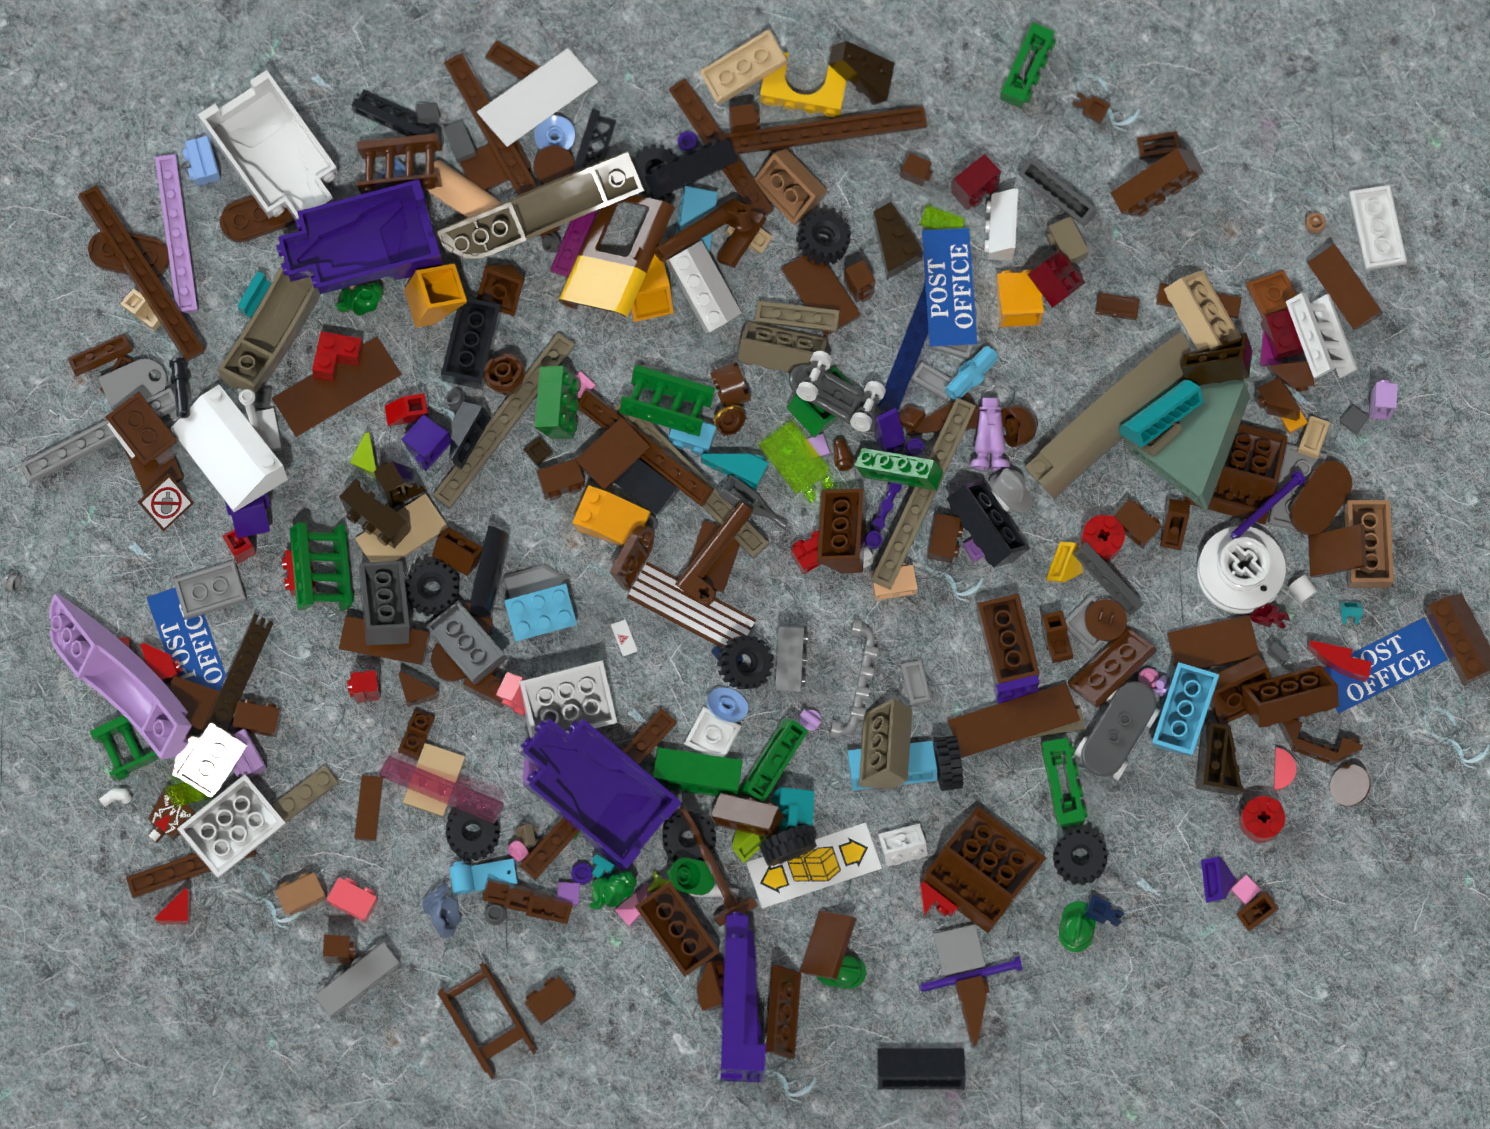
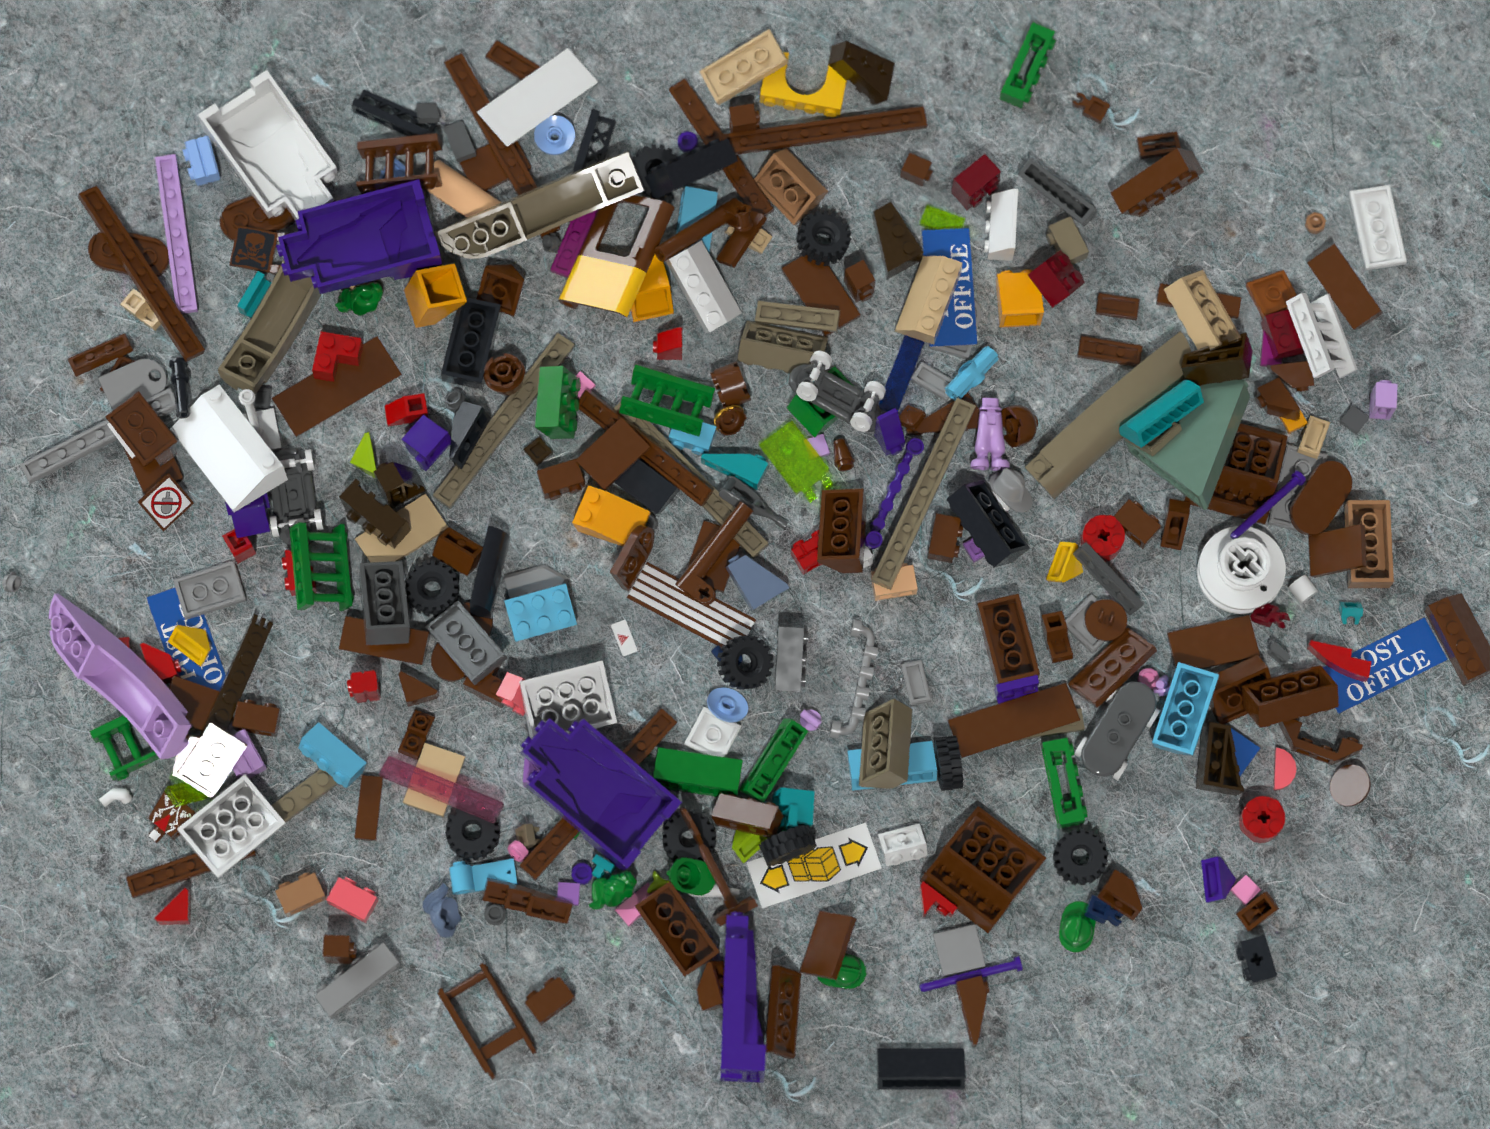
(191, 642): none -> yellow slope
(255, 249): none -> flag
(295, 498): none -> dark grey piece
(332, 755): none -> medium azure brick
(553, 163): reddish brown piece -> none
(669, 345): none -> red slope
(754, 581): none -> sand blue slope
(899, 469): green brick -> none
(929, 298): none -> tan slope
(1109, 351): none -> reddish brown tile
(1121, 895): none -> reddish brown slope
(1244, 749): none -> blue tile
(1265, 970): none -> black brick

